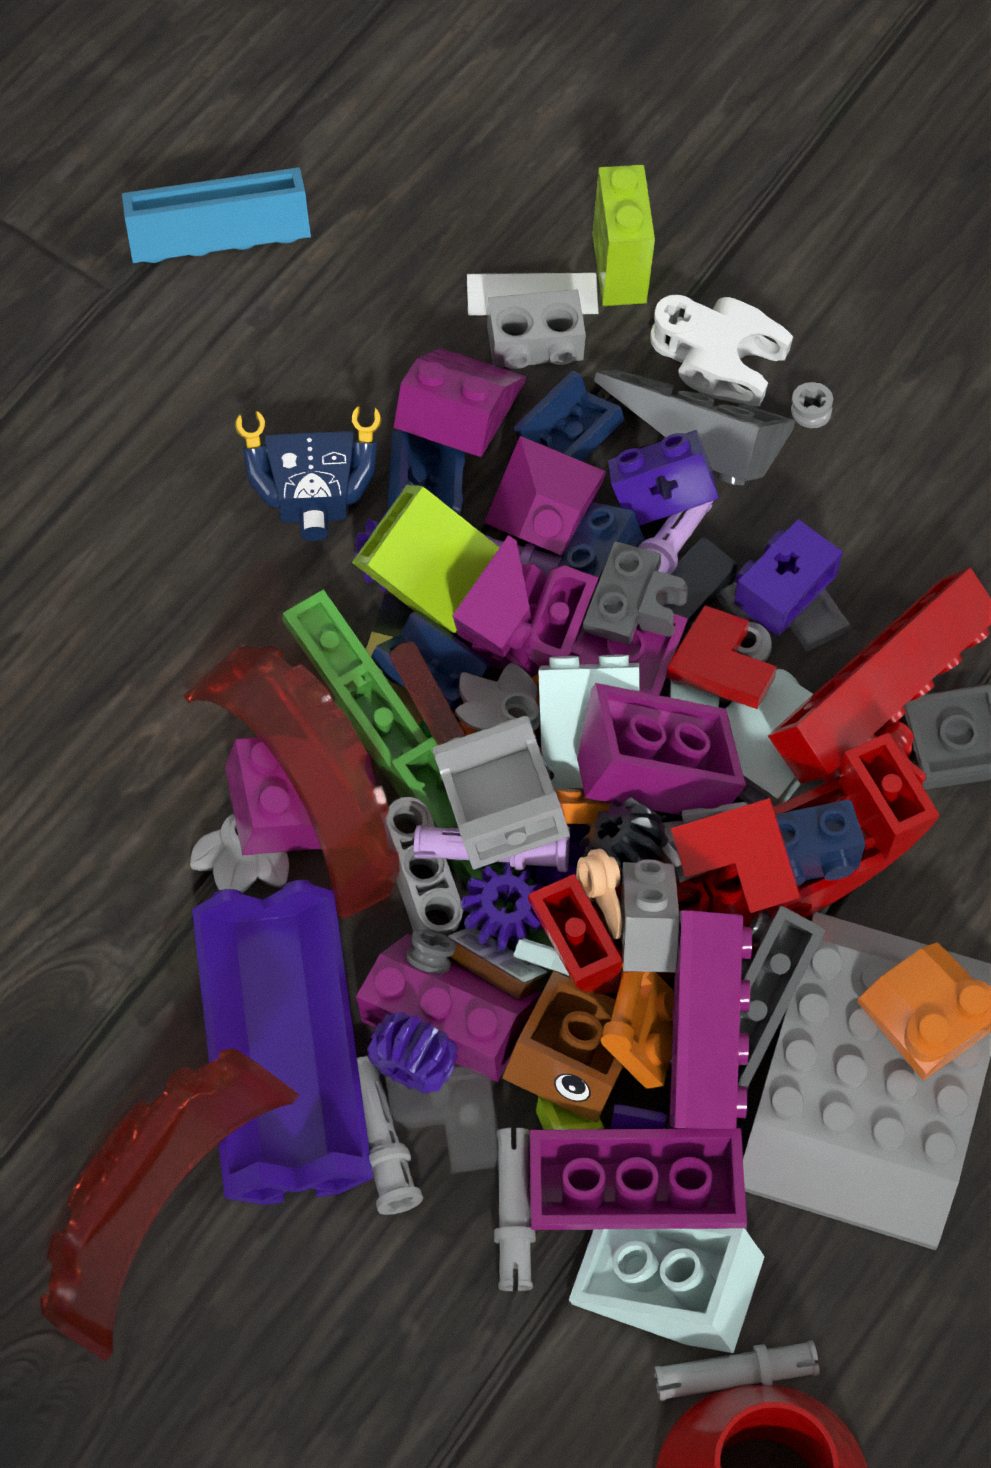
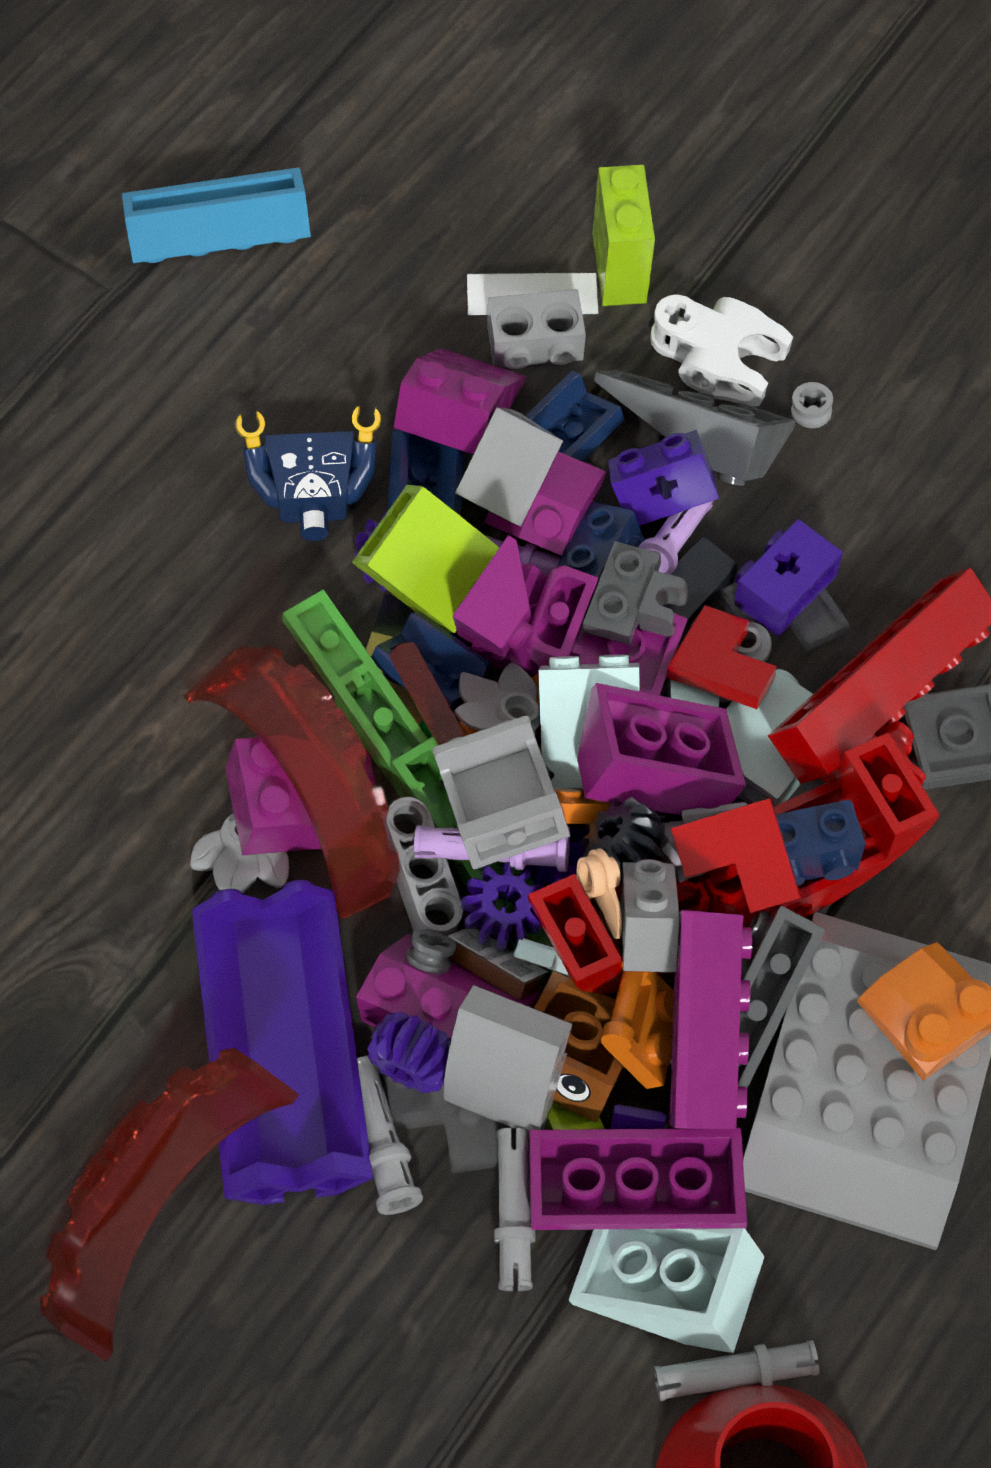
(505, 1060): none -> light grey slope
(509, 465): none -> light grey slope

